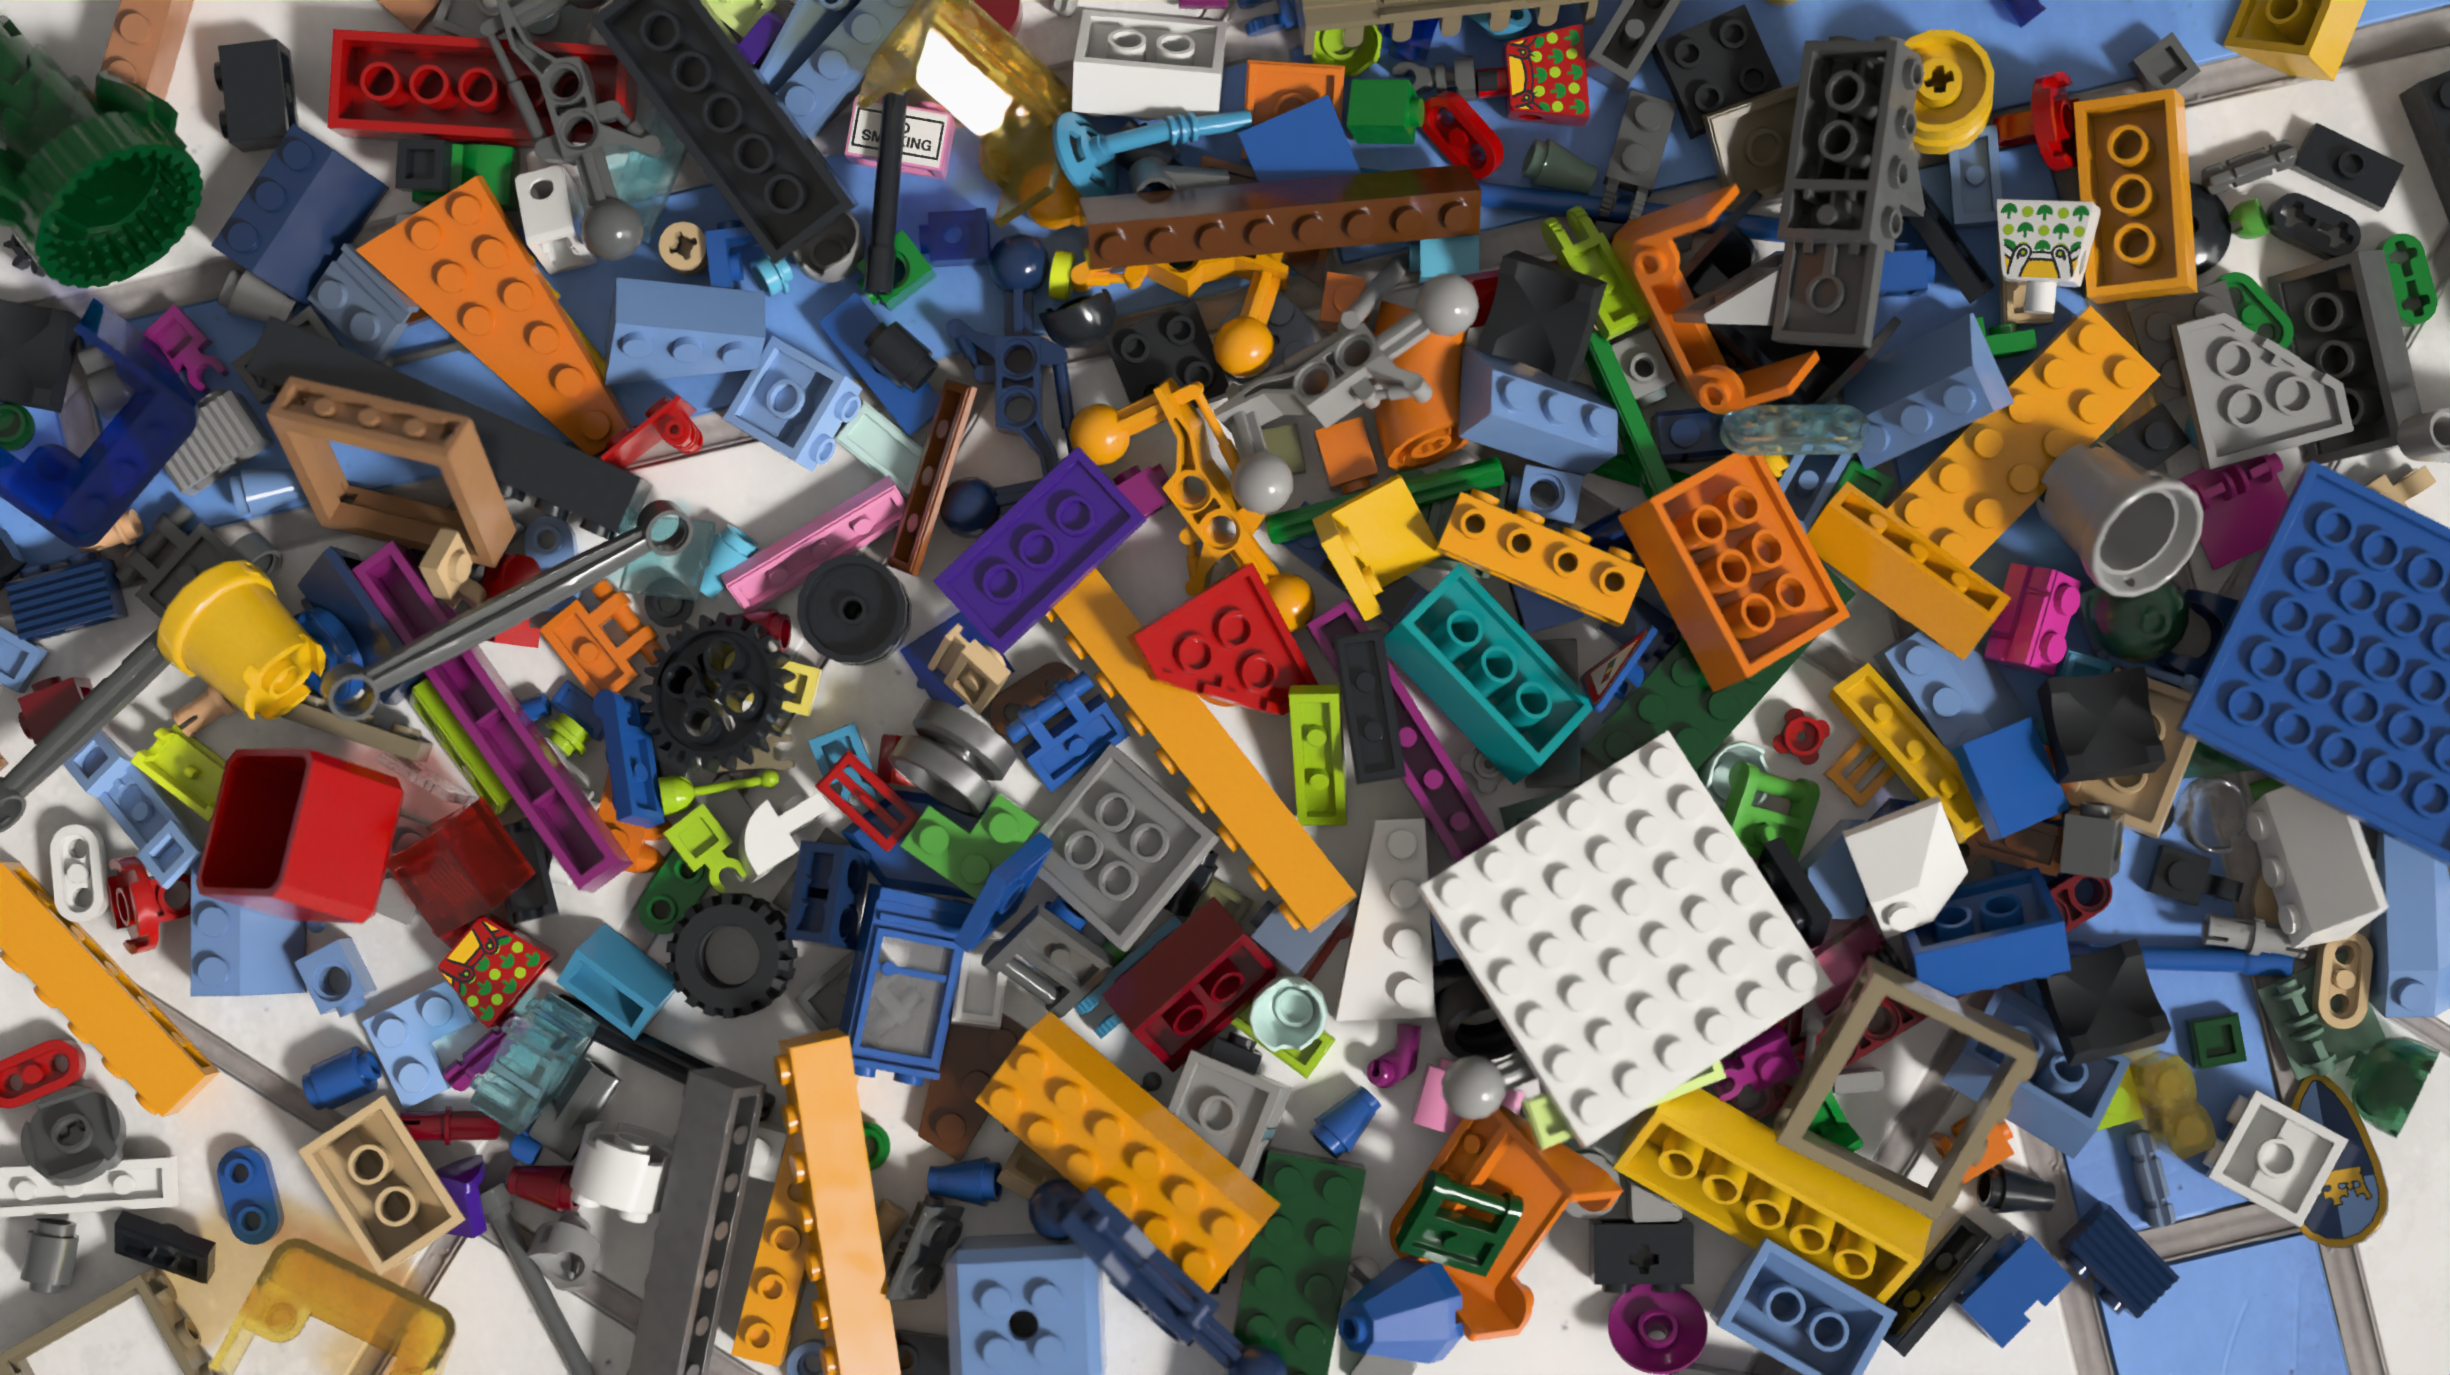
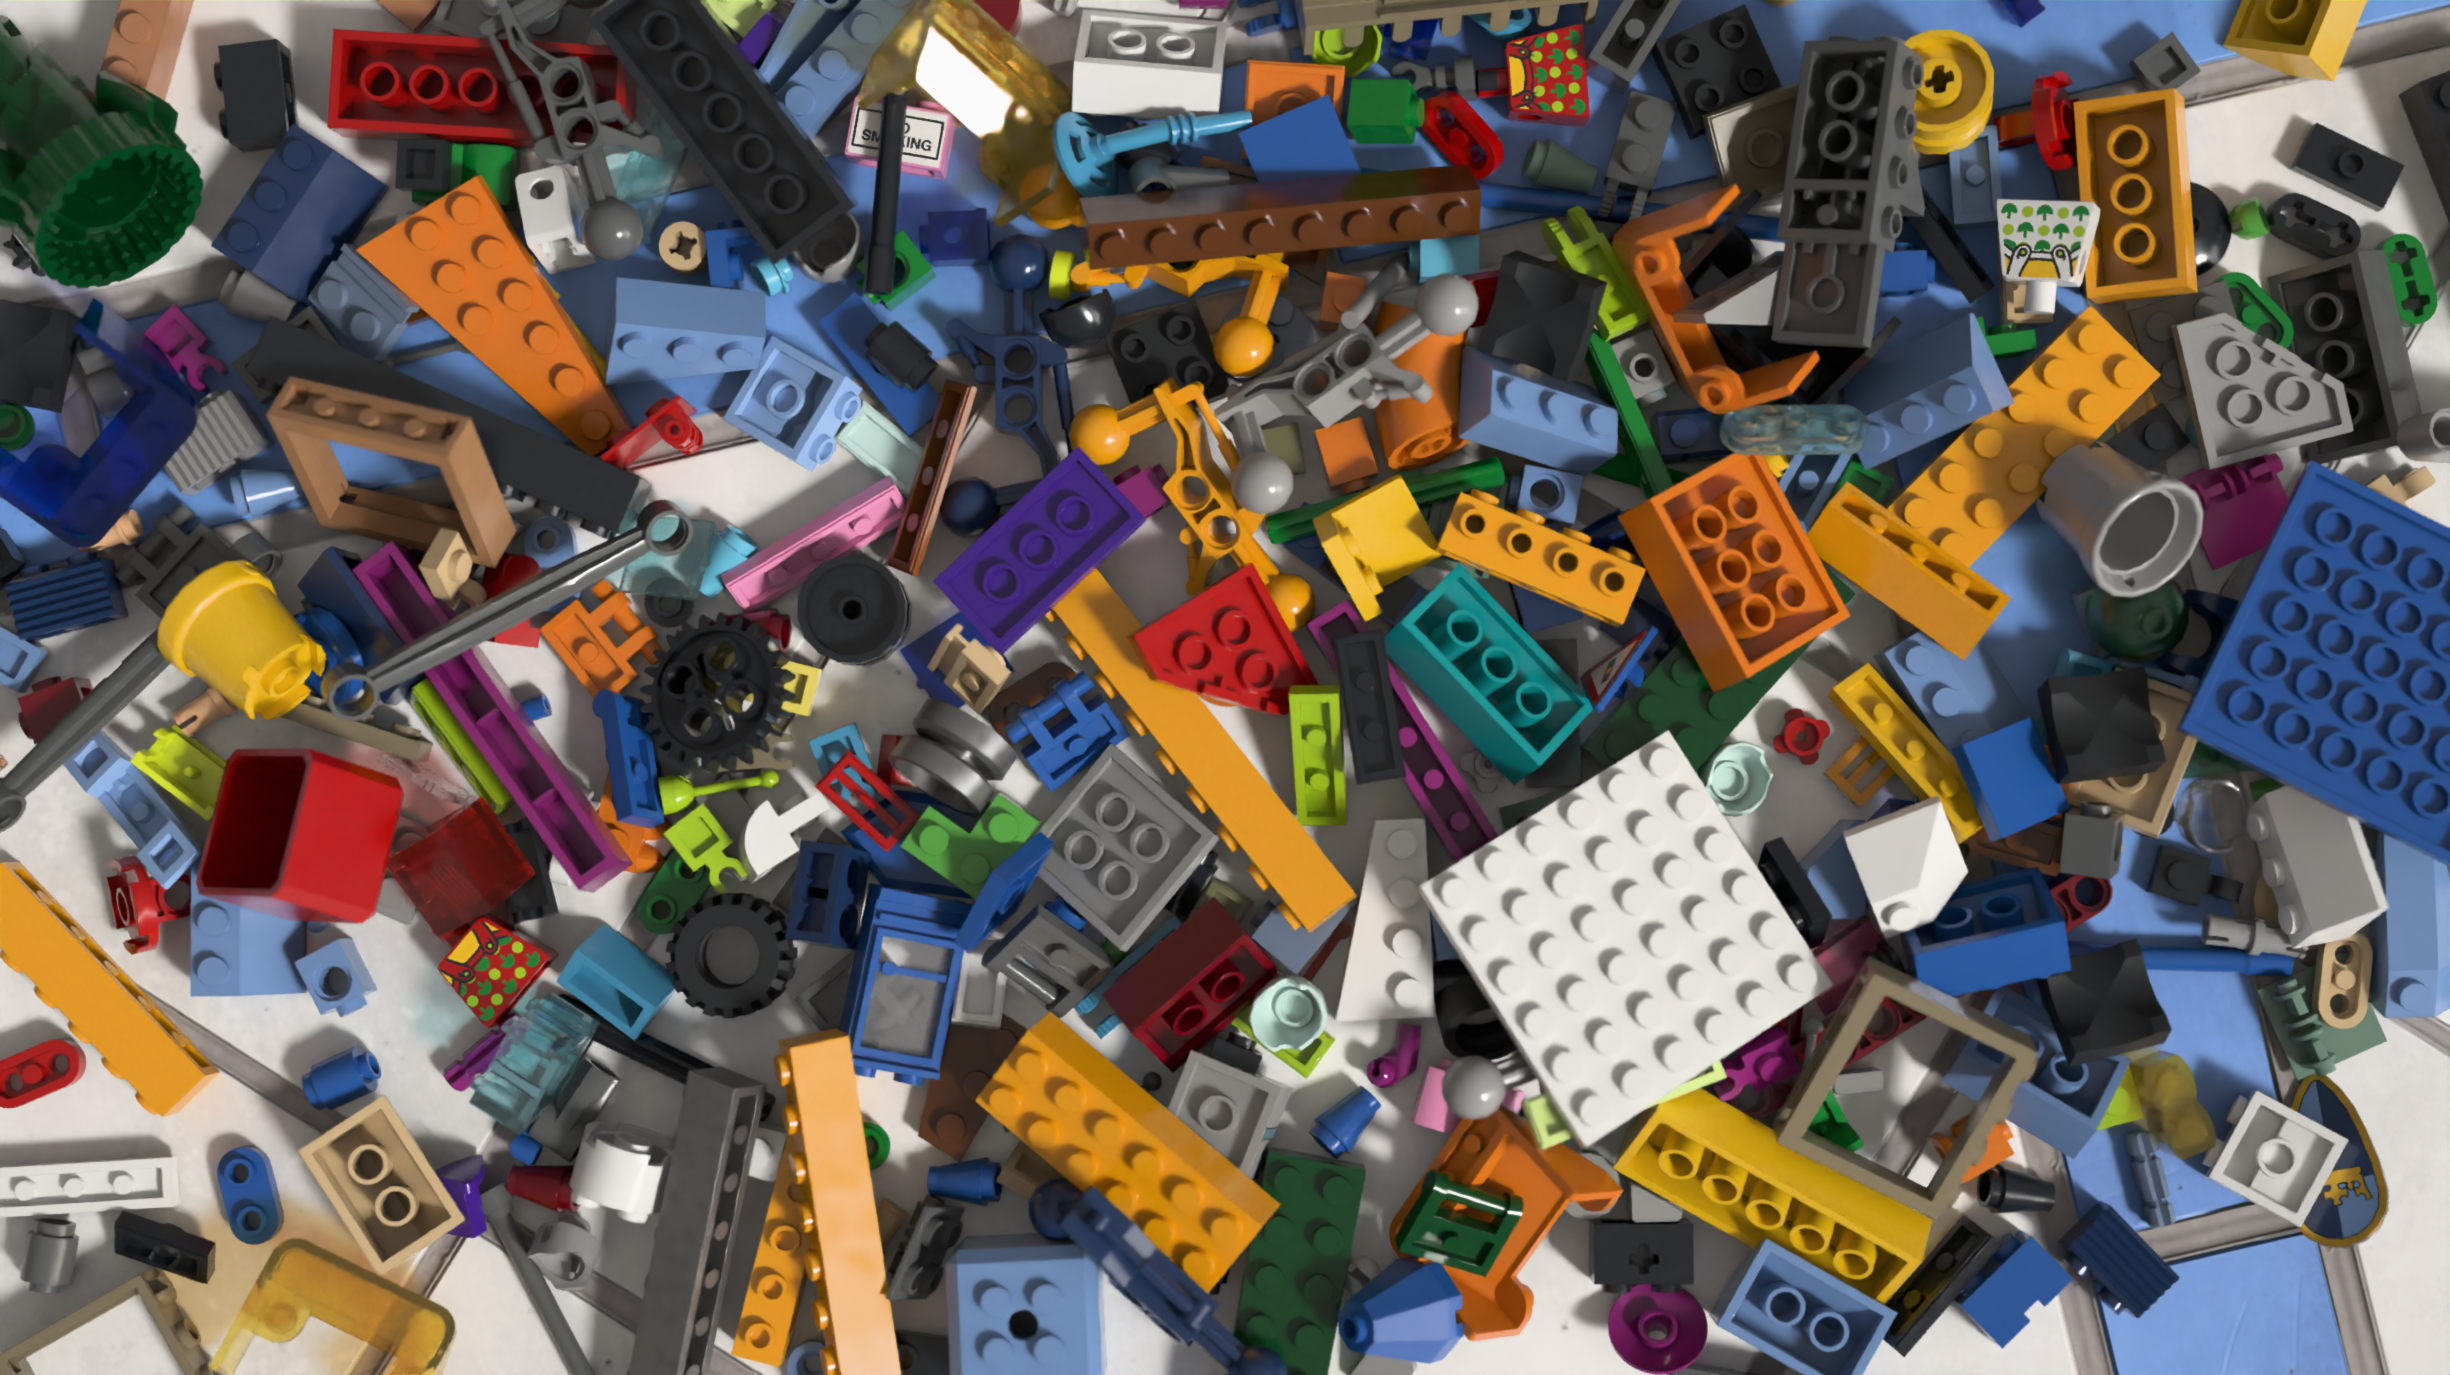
(74, 873): white plate -> none
(89, 1158): dark grey plate -> none
(405, 1040): light blue plate -> none
(450, 1125): dark red axle -> none
(567, 735): lime plate -> none
(578, 706): blue piece -> none
(1760, 825): bright green plate -> none
(2035, 620): dark pink brick -> none
(2215, 1040): dark green tile -> none
(2249, 167): dark grey axle -> none
(2390, 1081): clear green cylinder -> none

